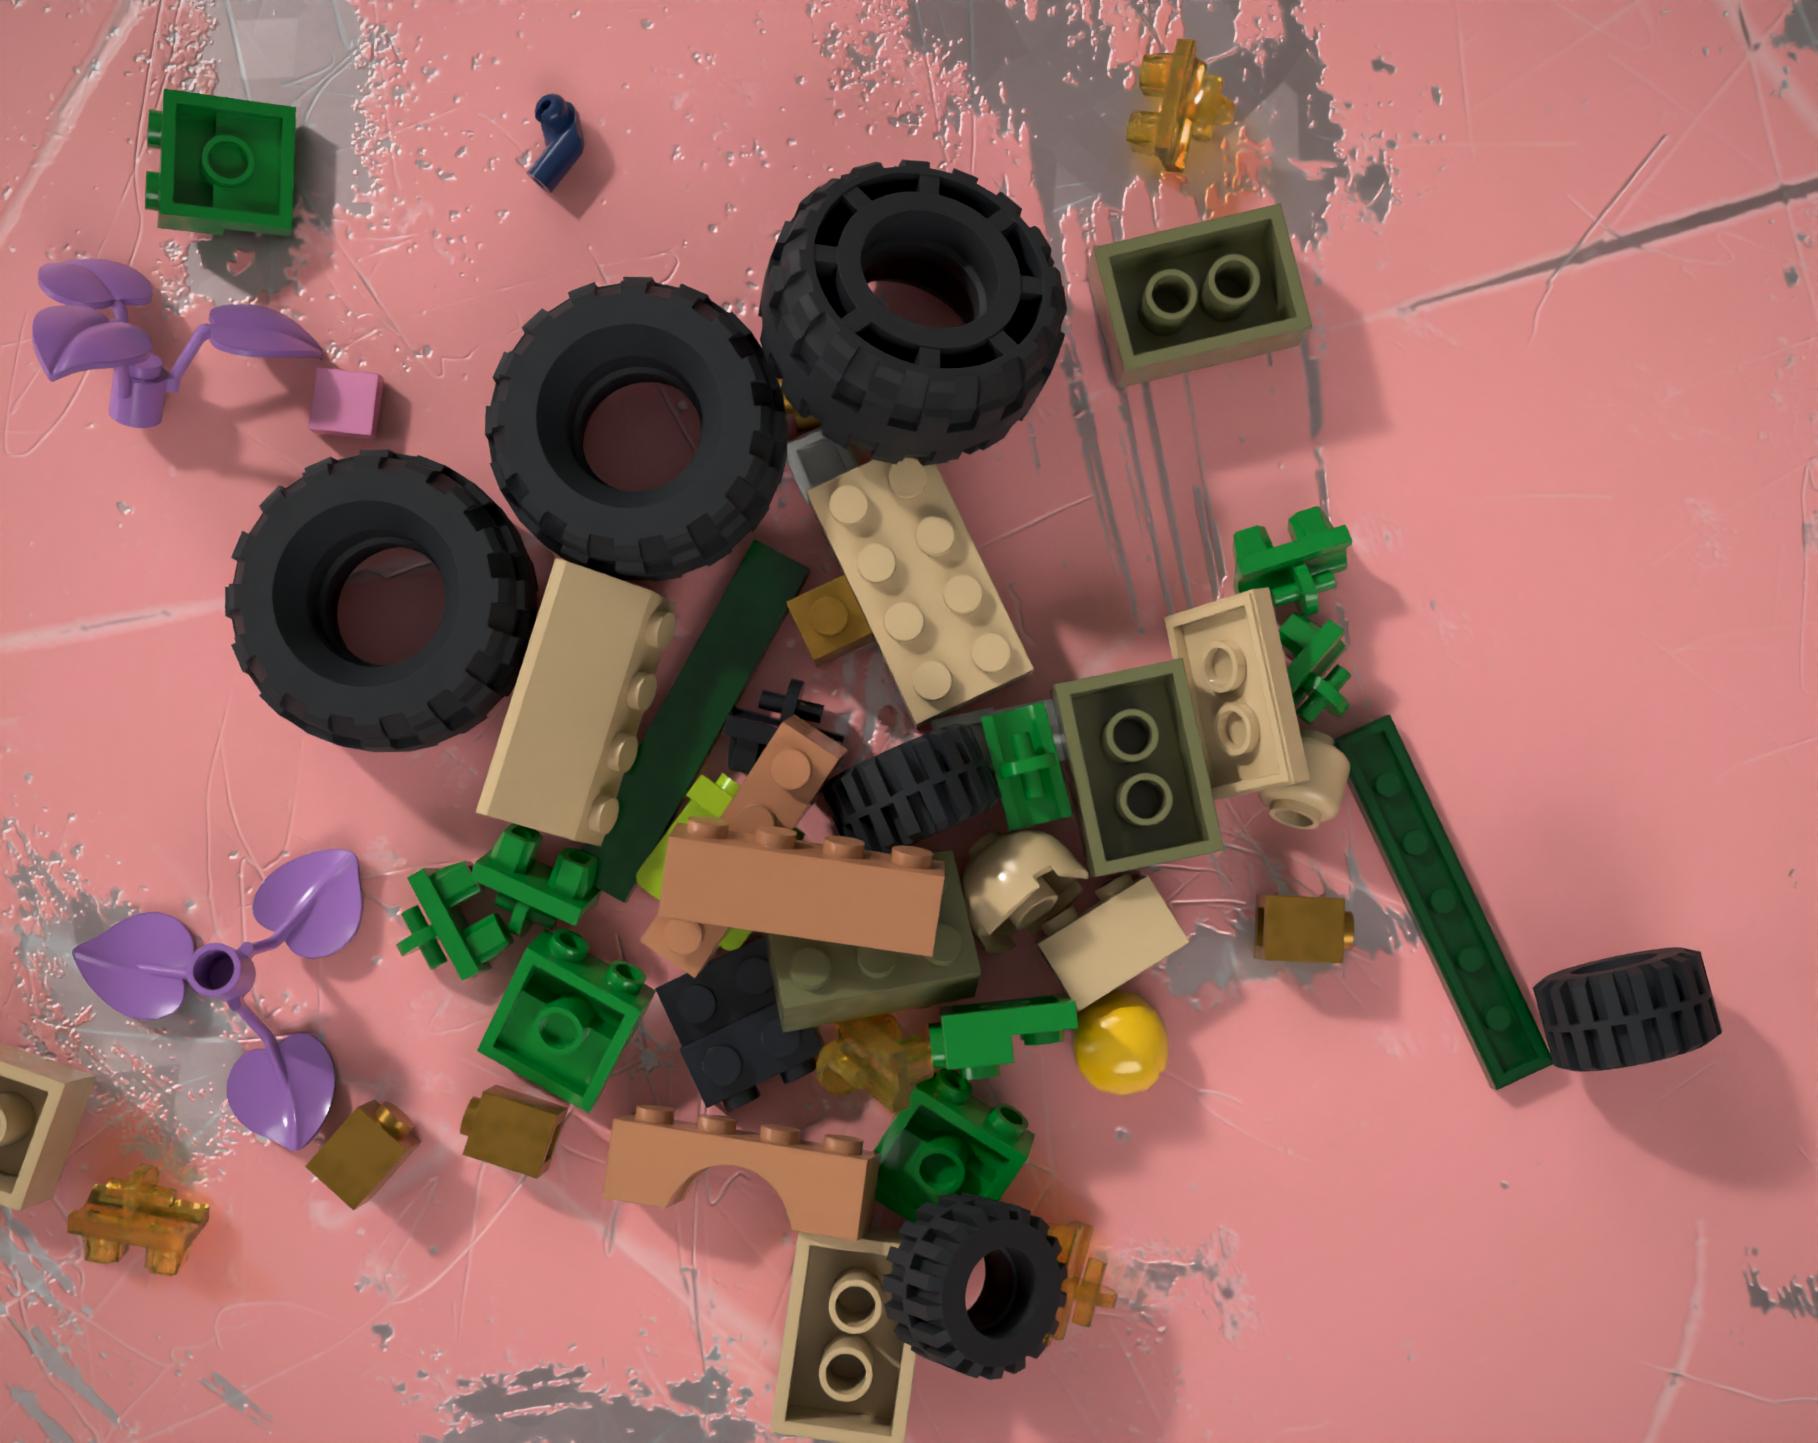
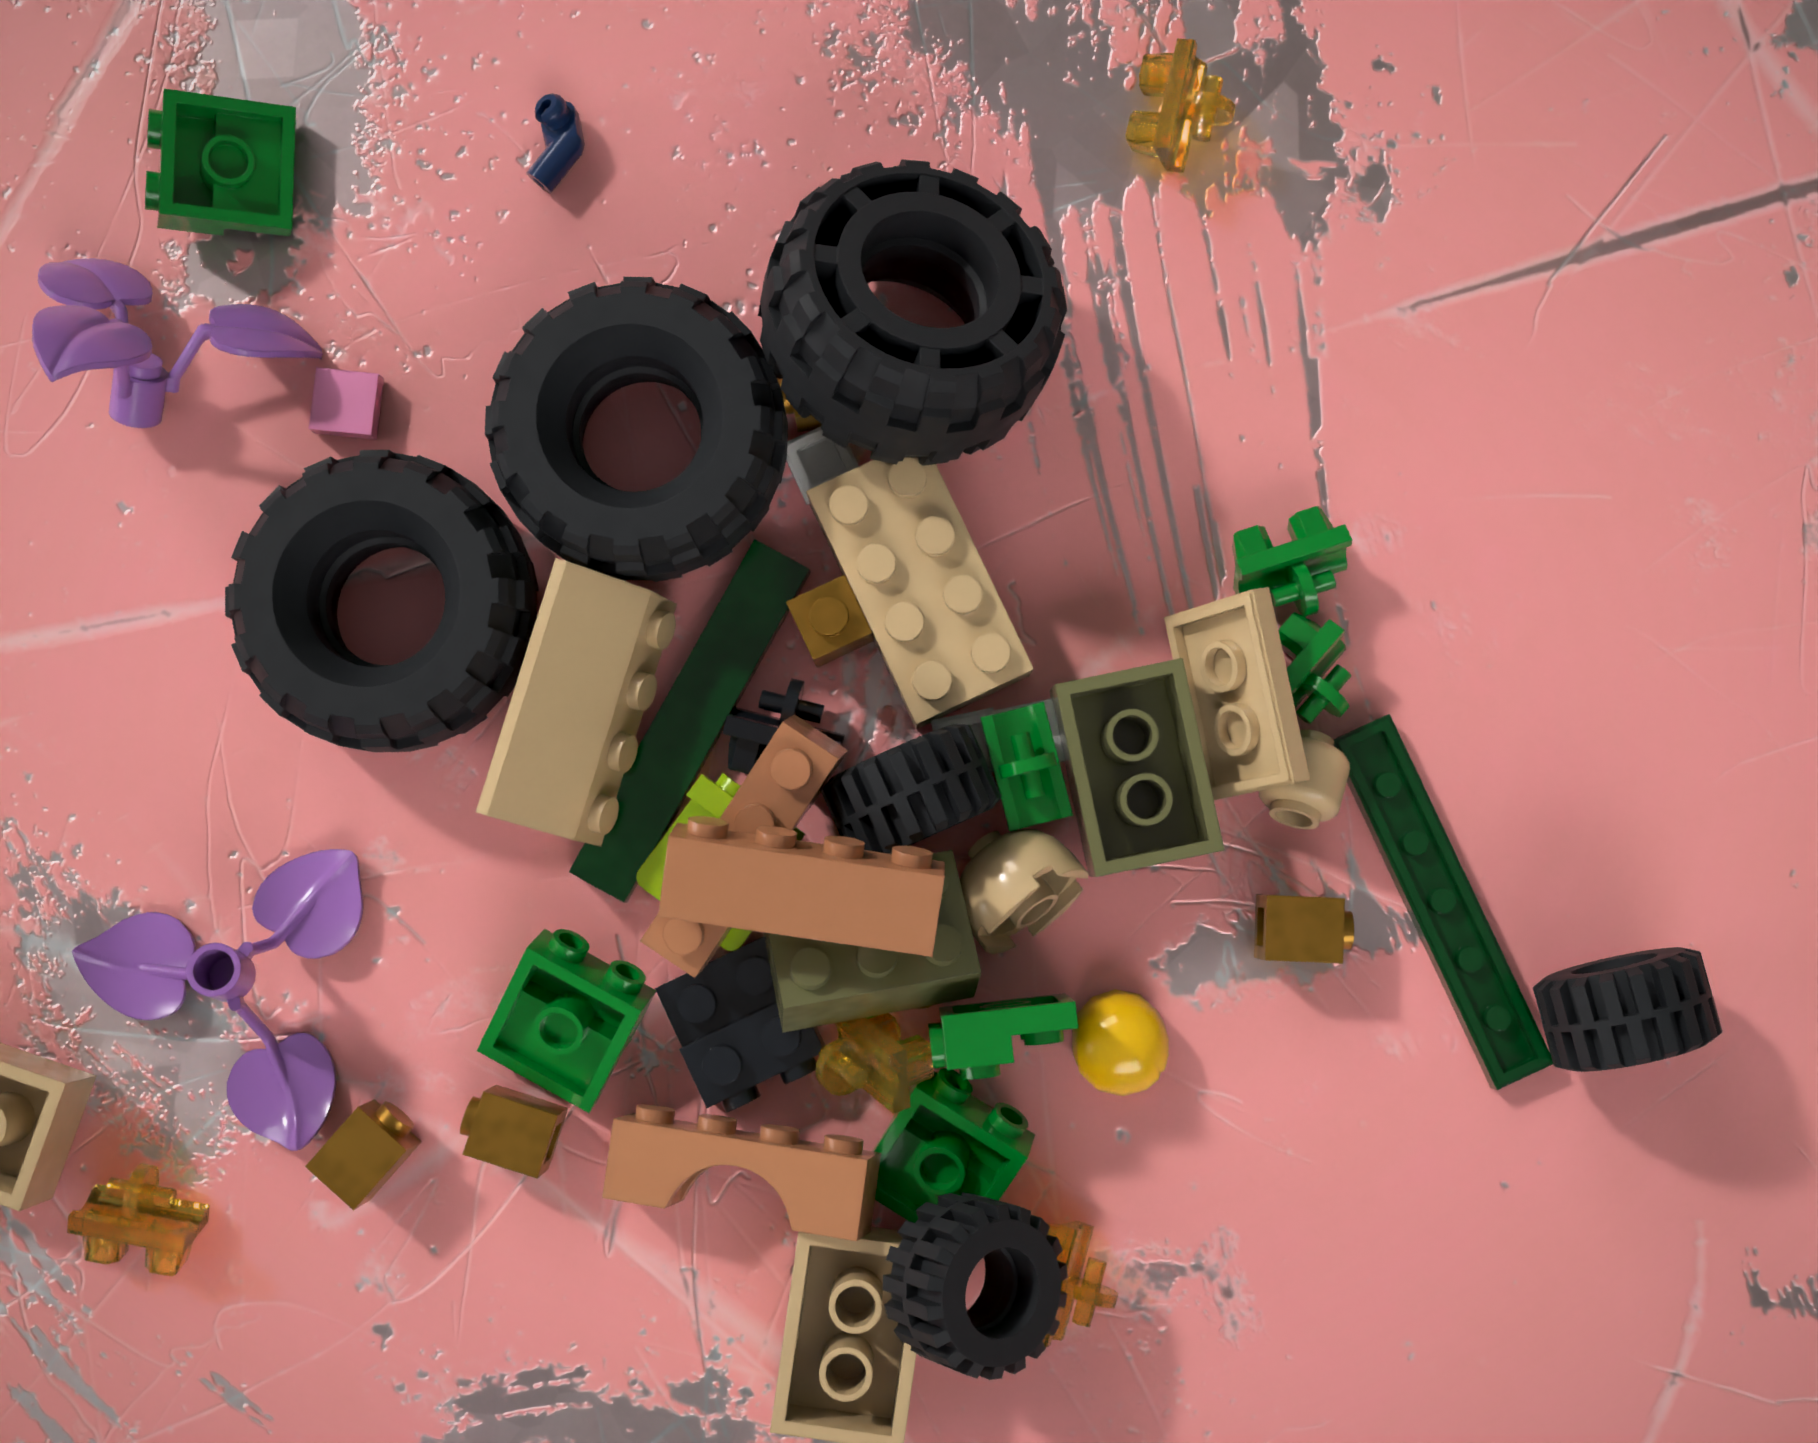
(467, 946): green hips -> none
(534, 889): green hips -> none
(1109, 939): tan brick -> none
(1198, 295): olive brick -> none

